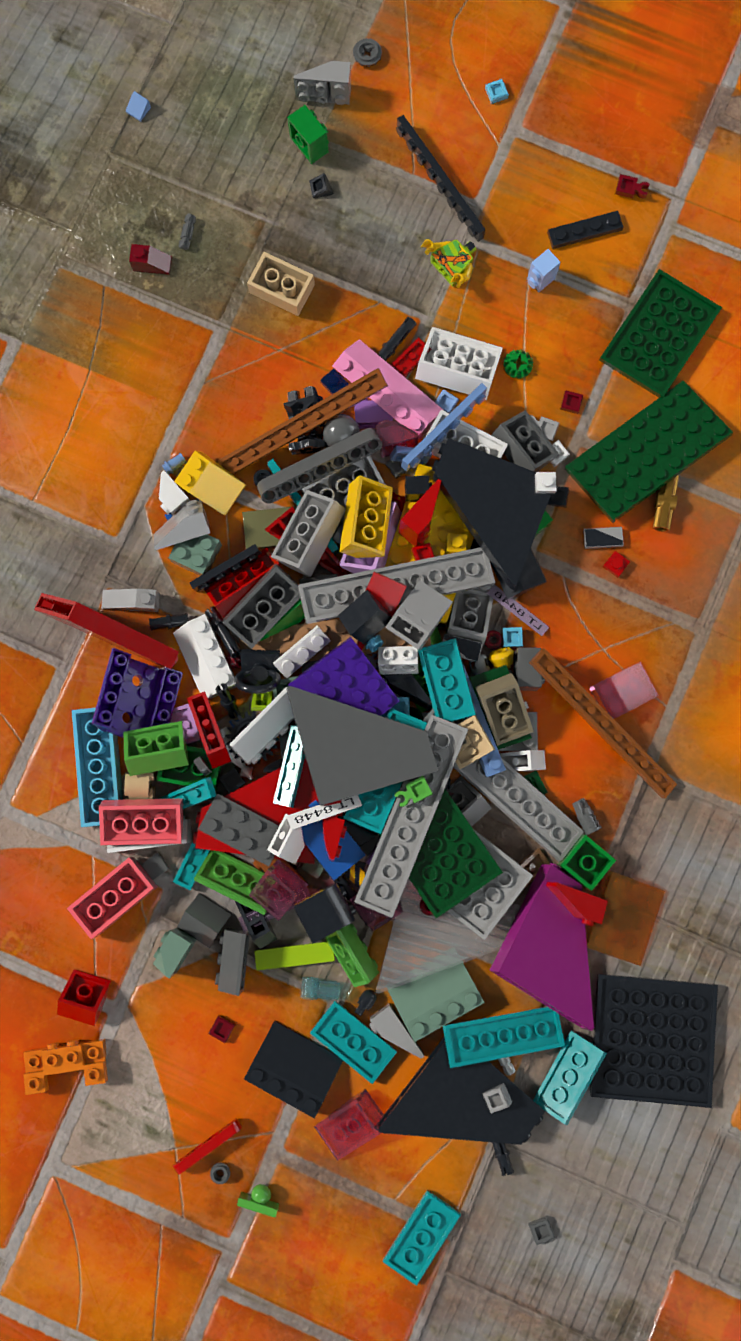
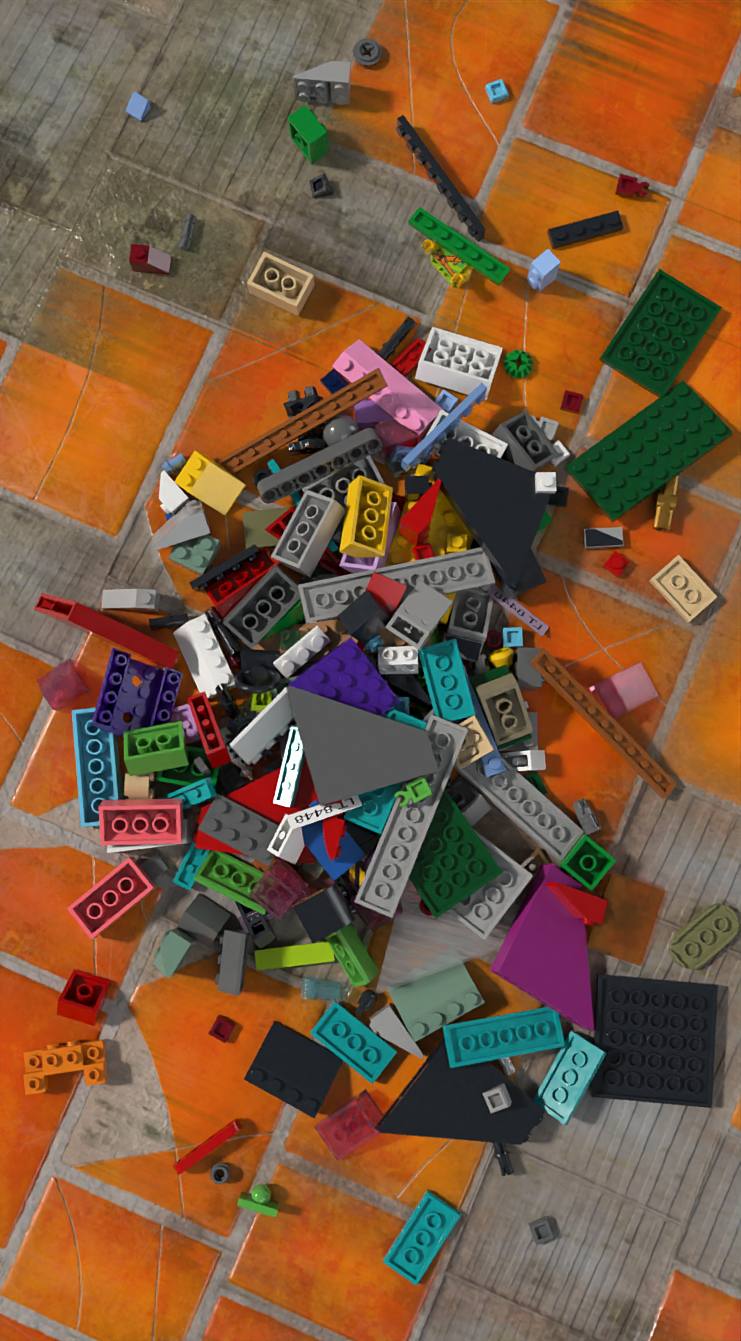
(62, 685): none -> clear pink slope
(289, 638): none -> clear green tile
(459, 246): none -> green plate
(683, 588): none -> tan plate
(704, 936): none -> olive tile

